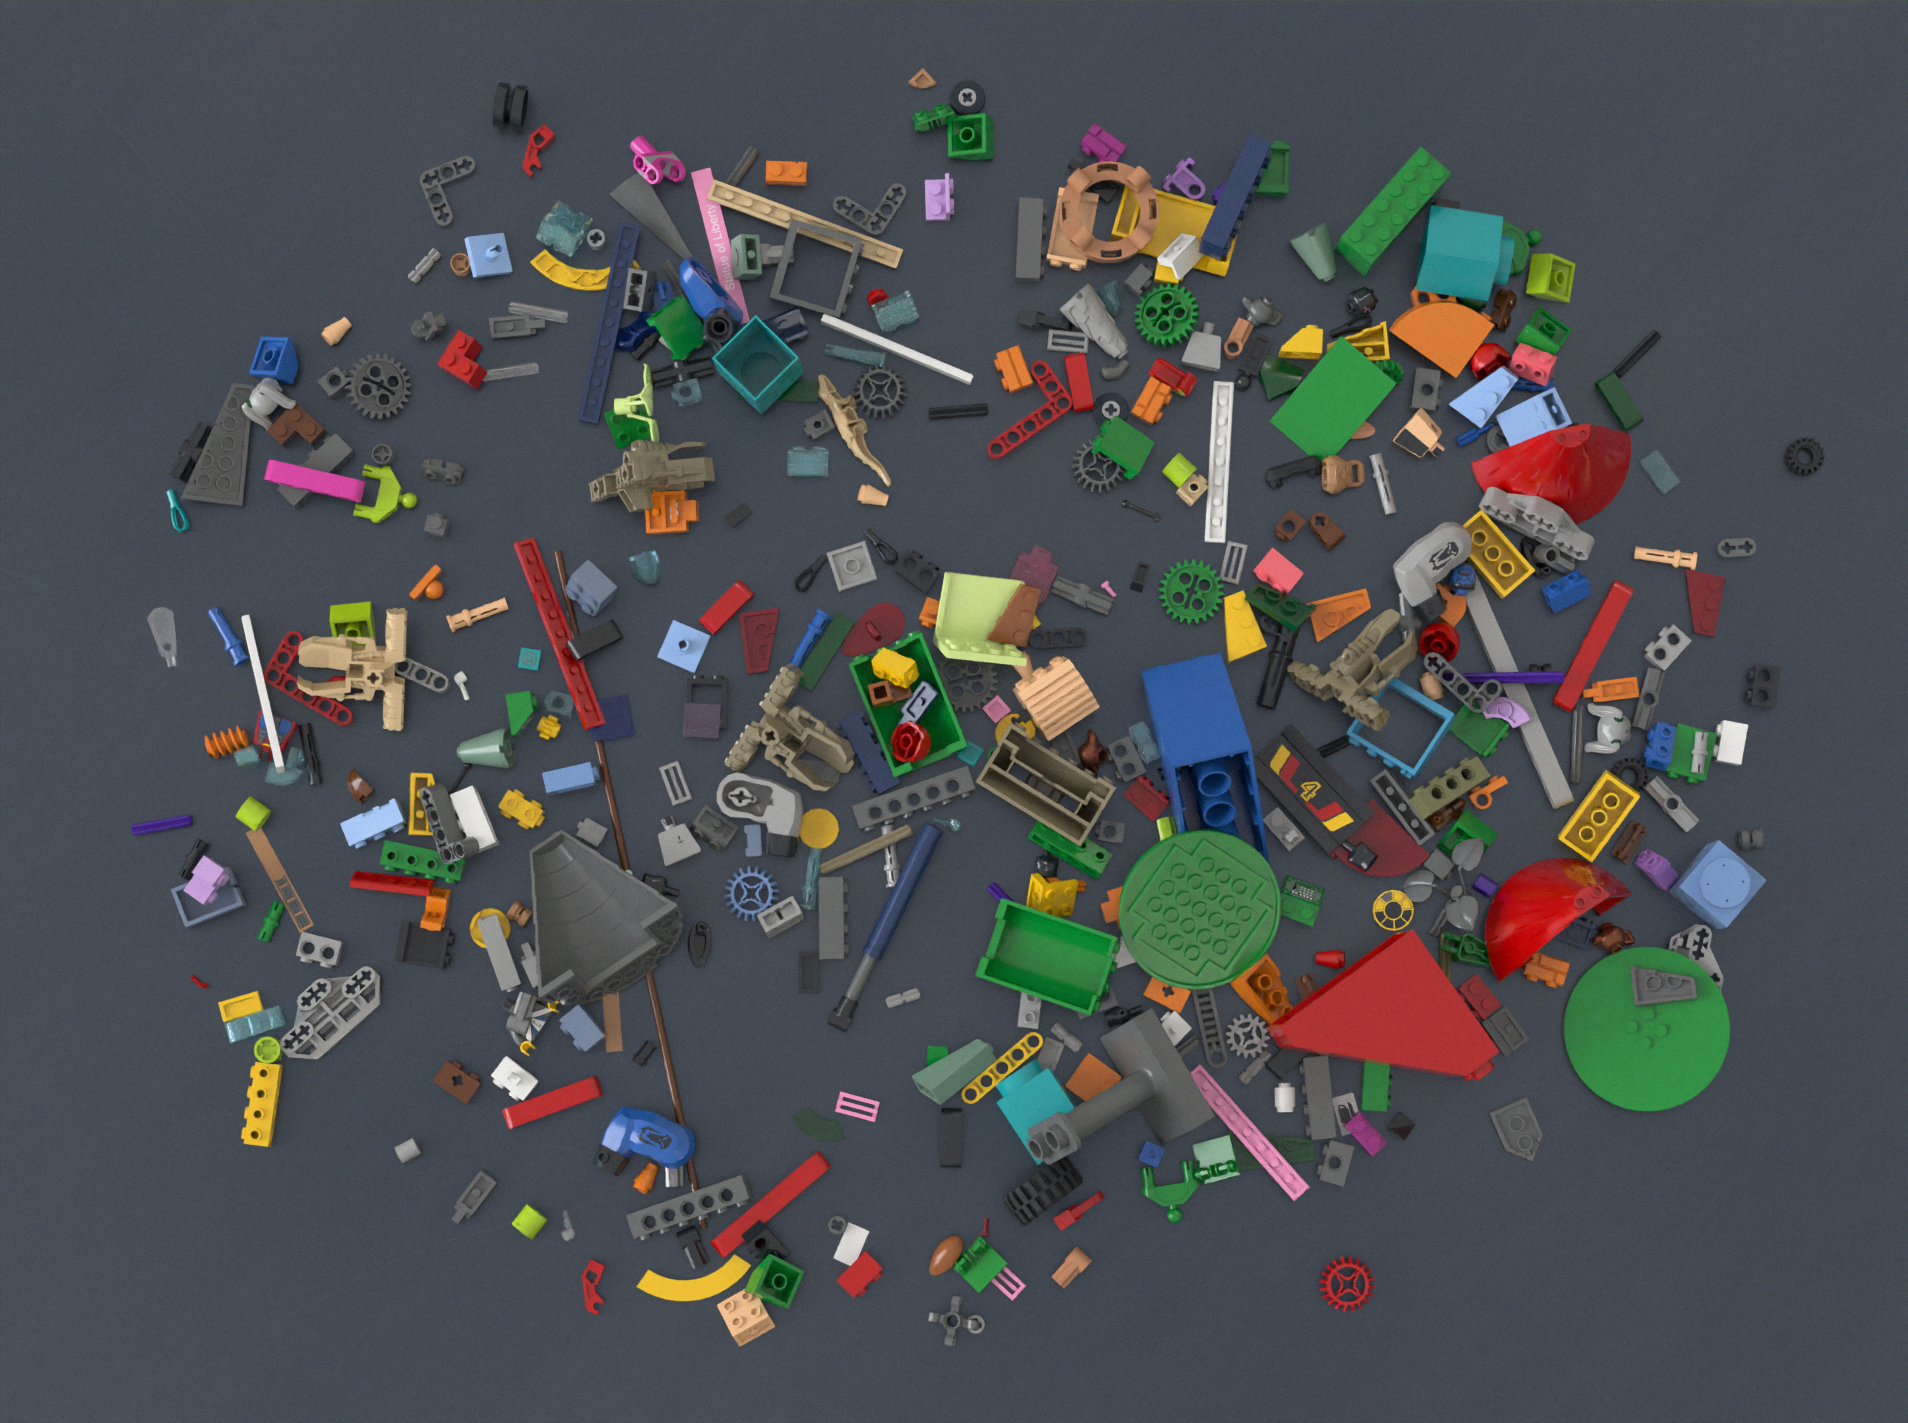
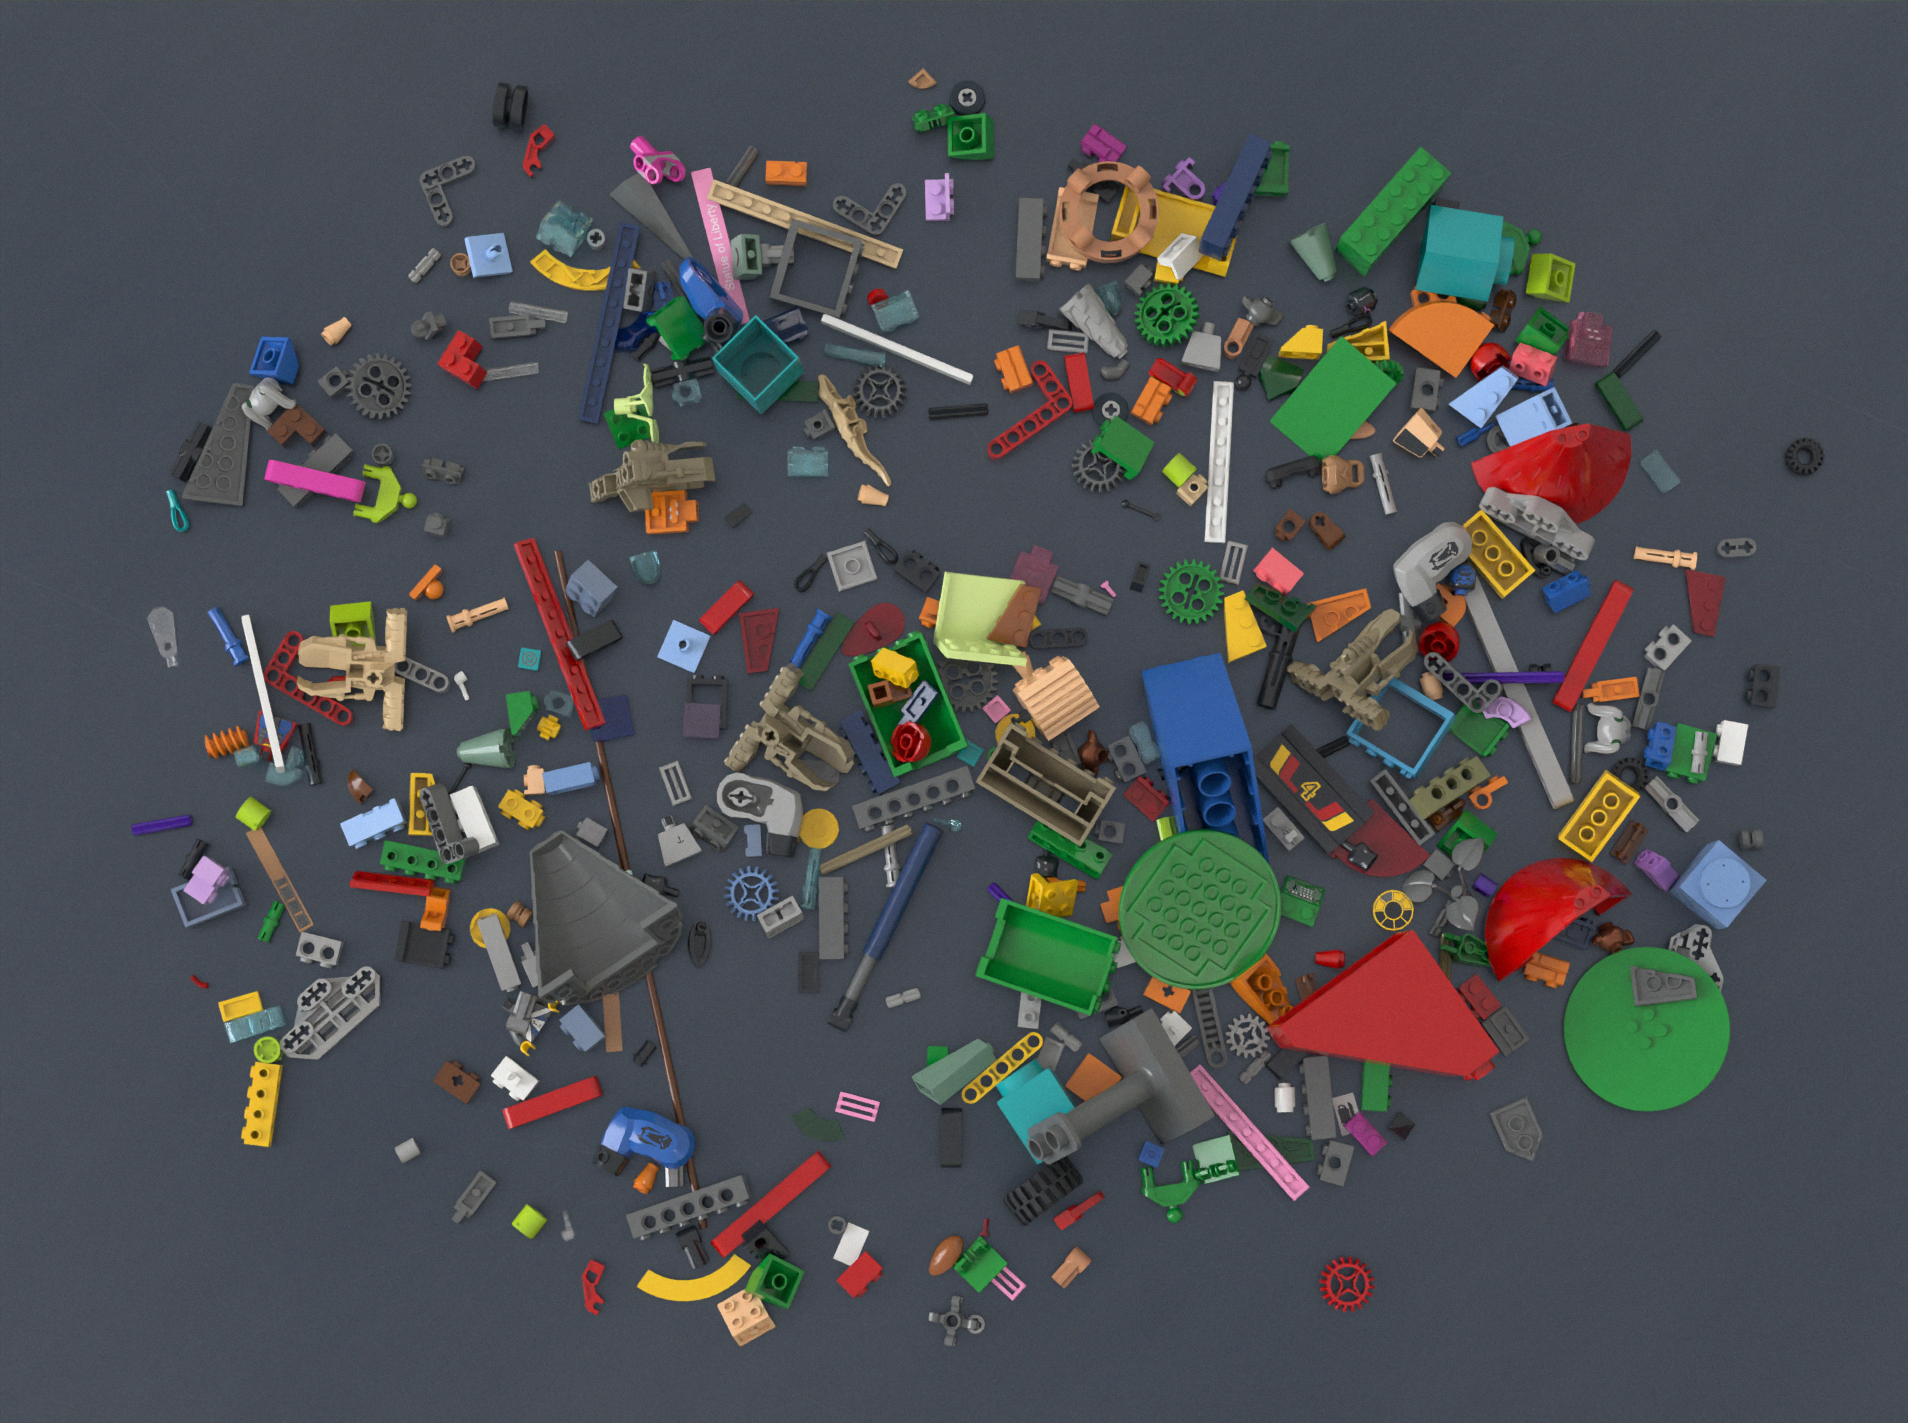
(534, 781): none -> light nougat brick
(1589, 340): none -> clear pink piece

